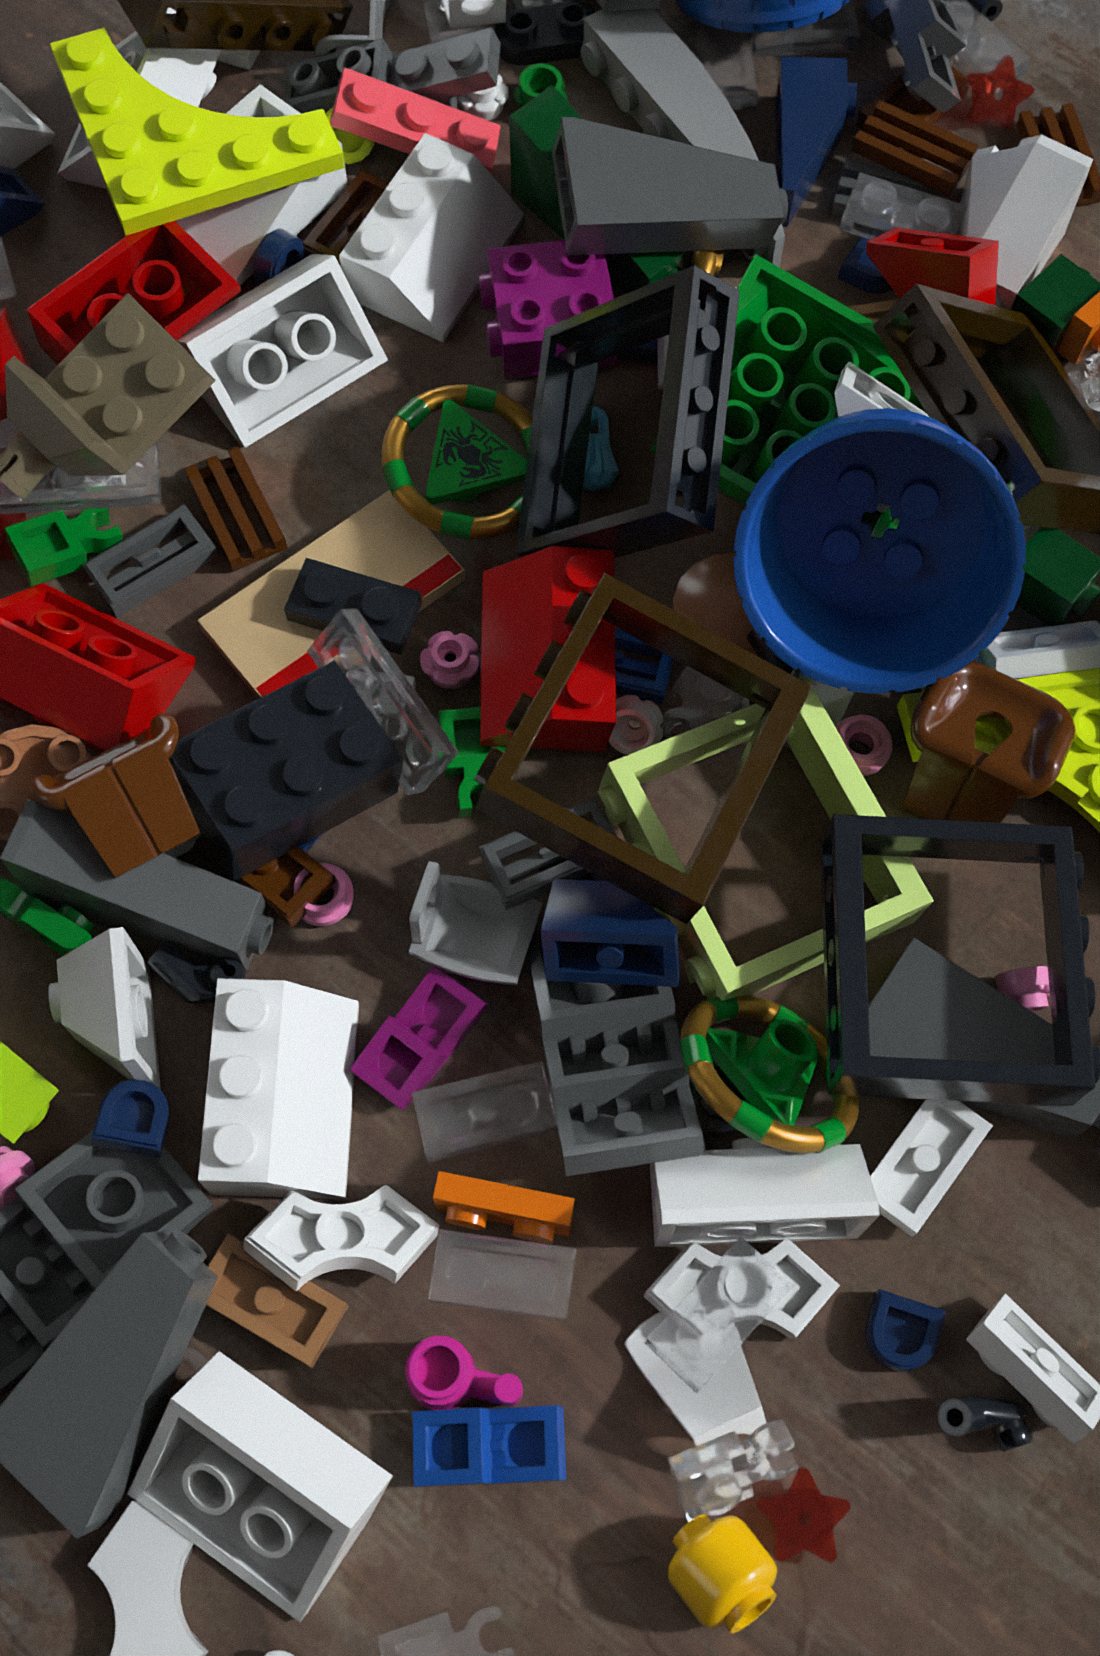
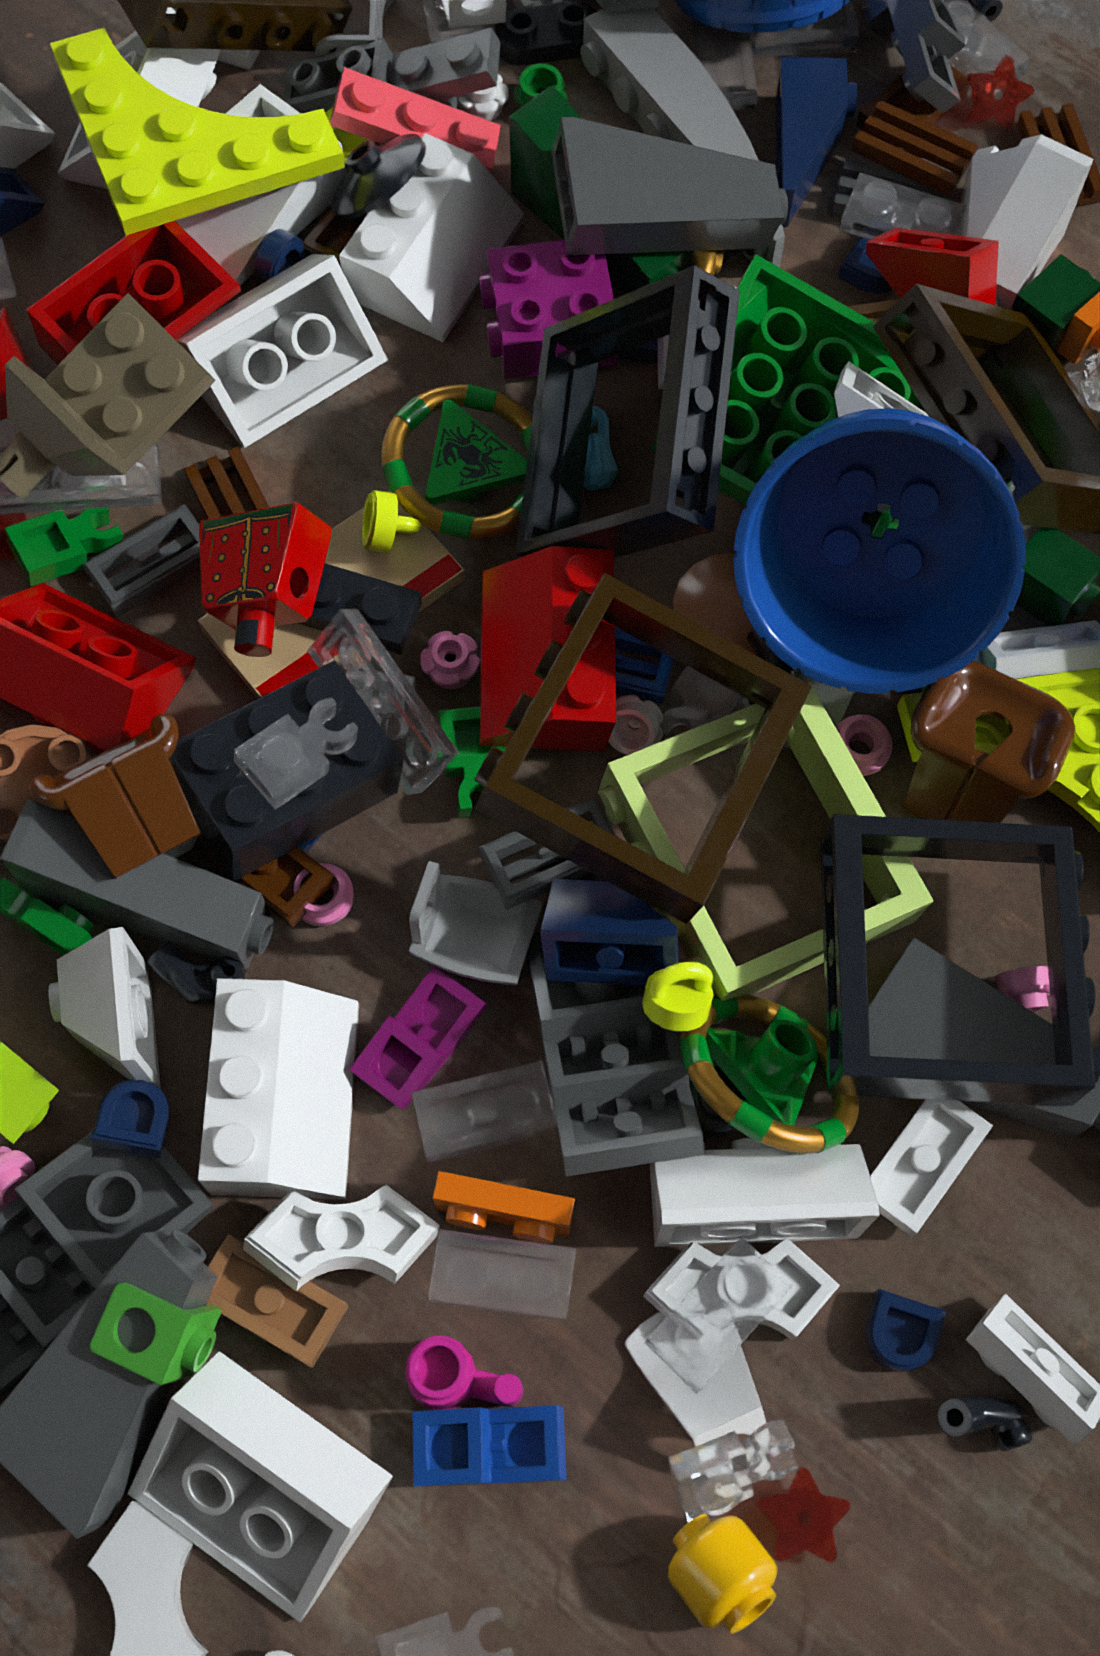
(180, 1340): none -> bright green bracket
(262, 571): none -> red torso
(291, 757): none -> clear plate
(377, 174): none -> black dish
(382, 522): none -> neon yellow tile
(679, 996): none -> neon yellow tile

